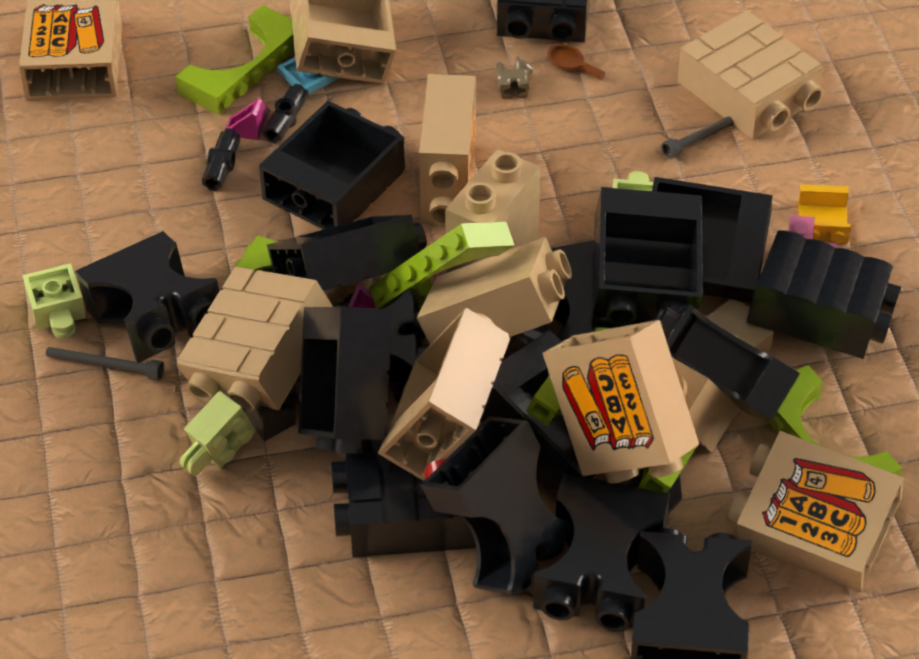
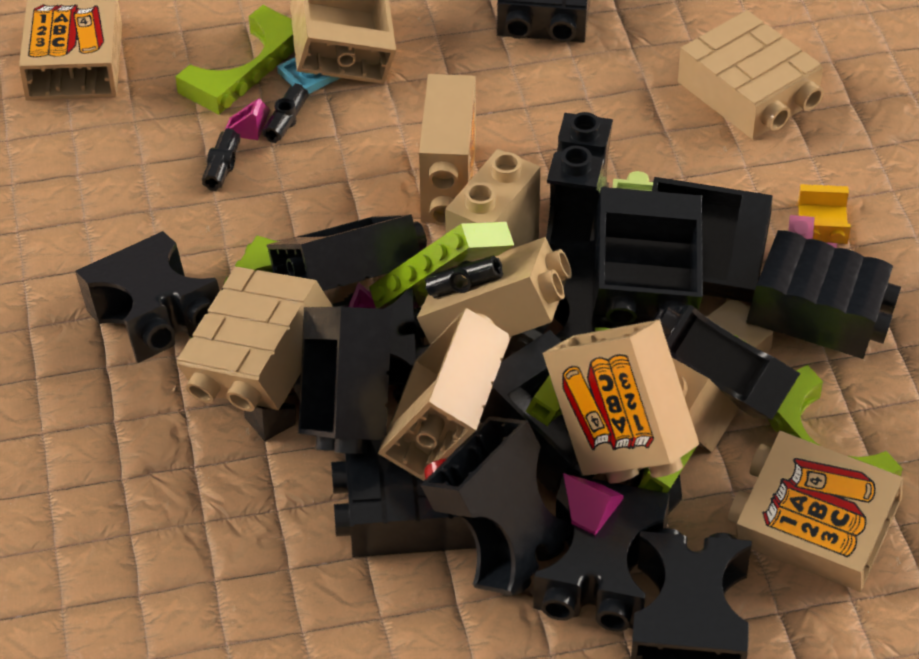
(55, 299): yellowish green brick -> none
(152, 369): dark grey piece -> none
(216, 434): yellowish green brick -> none
(332, 166): black brick -> none
(475, 273): none -> black piece
(513, 79): dark tan animal -> none
(571, 59): dark orange piece -> none
(577, 177): none -> black brick
(590, 503): none -> dark pink slope
(675, 146): dark grey piece -> none

